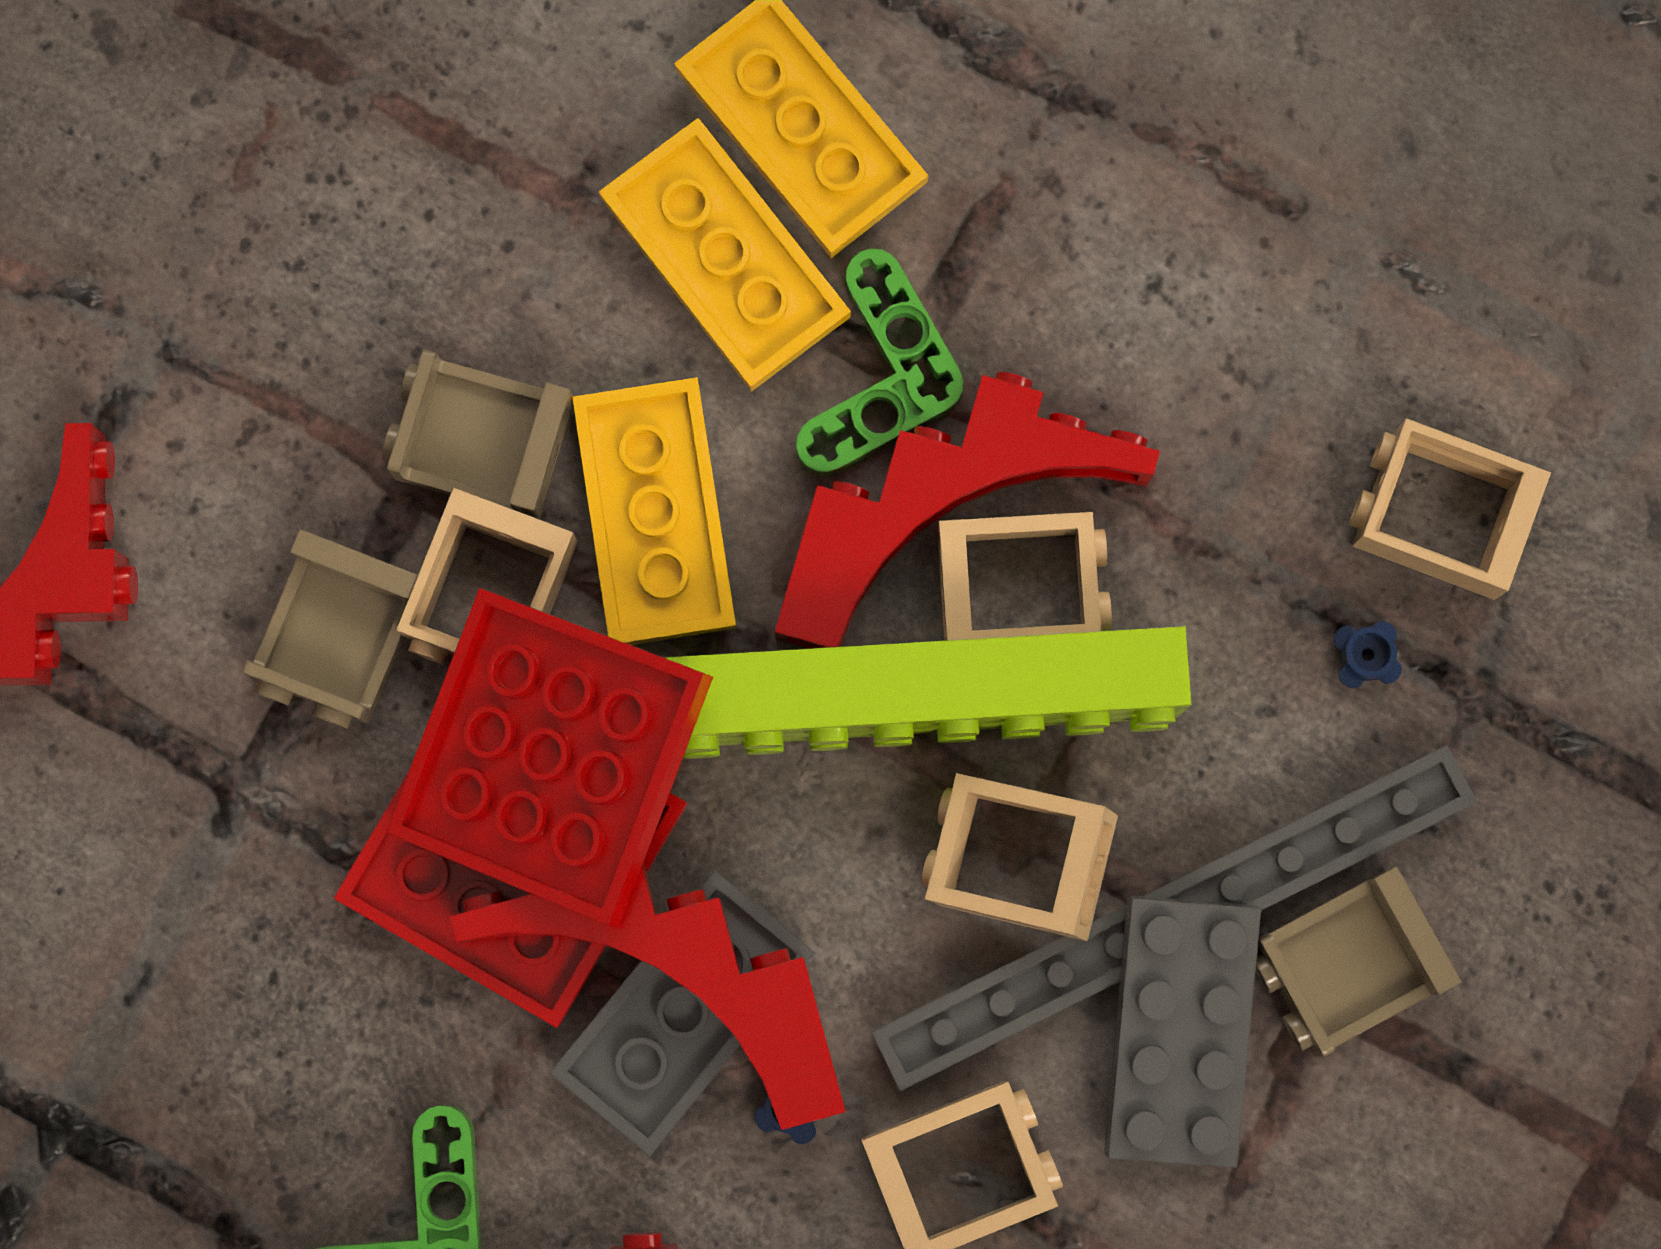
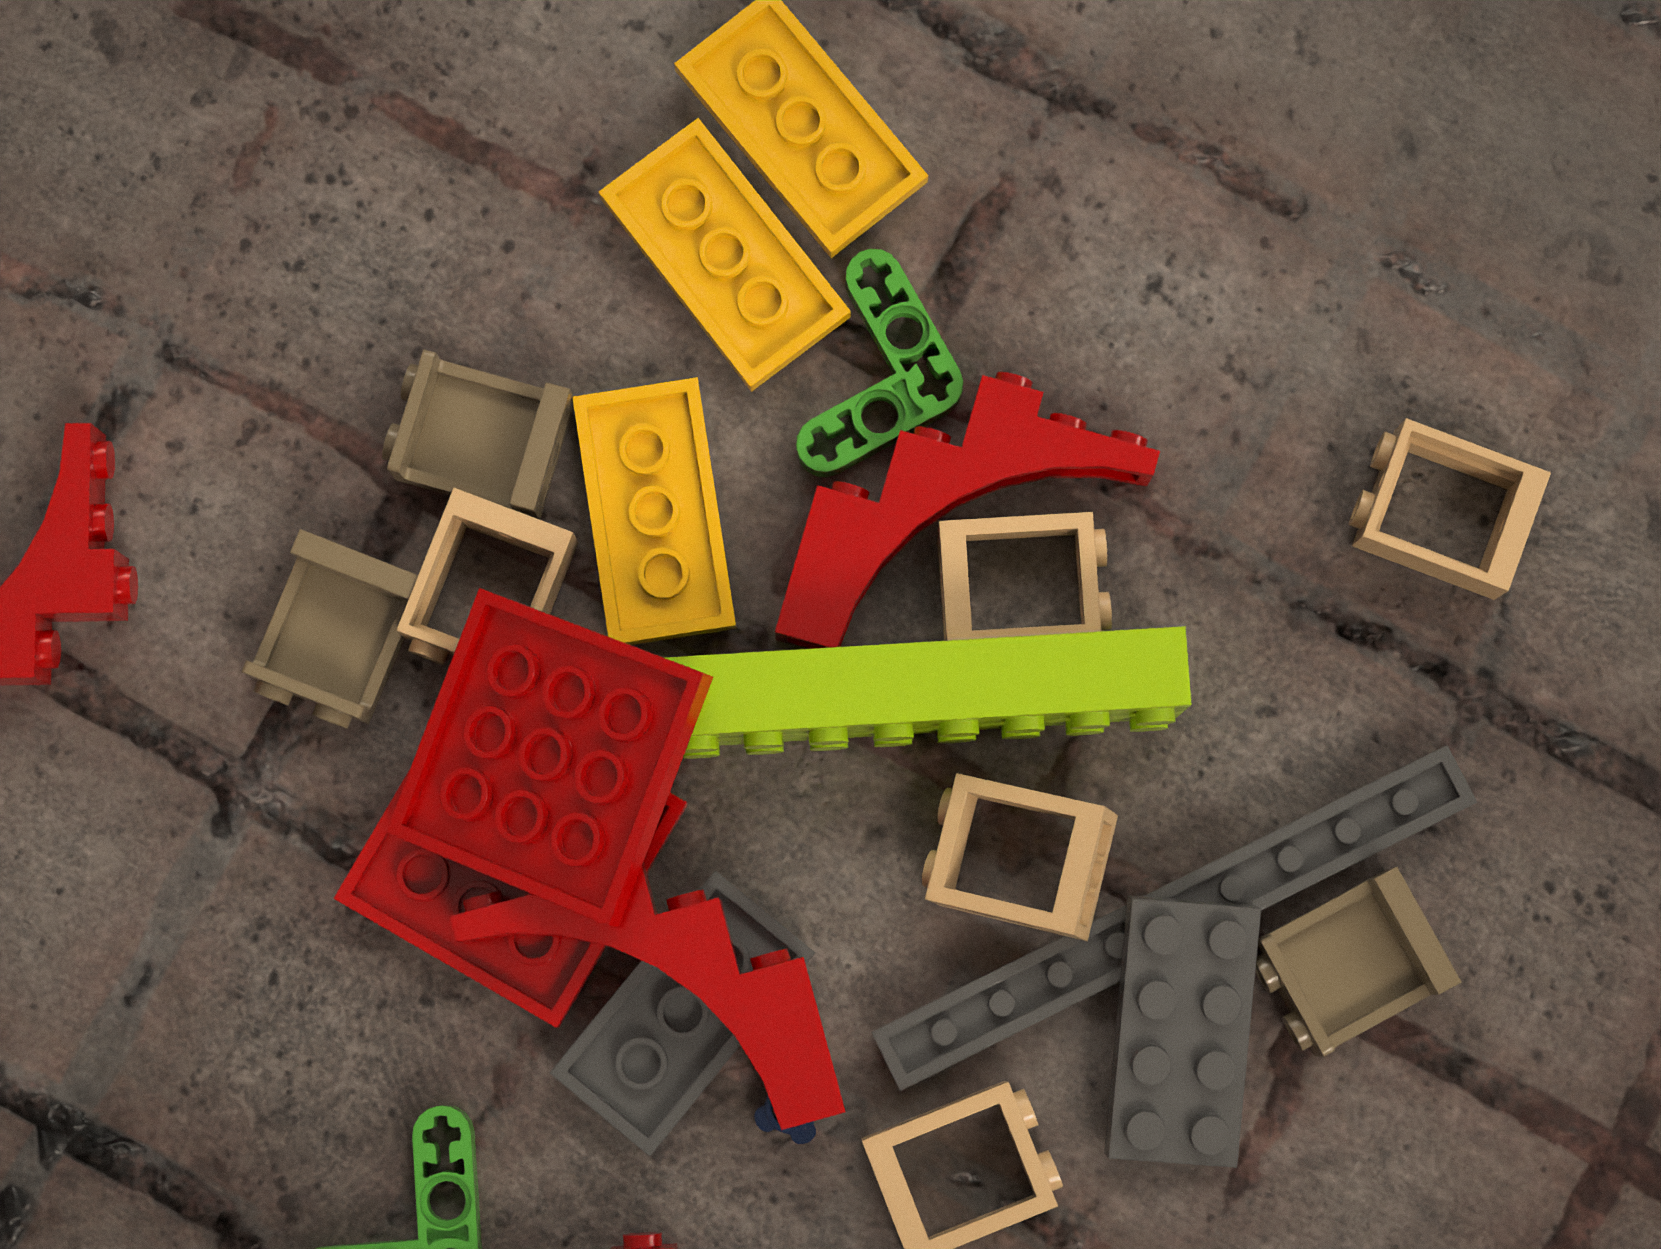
(1380, 641): dark blue plate -> none

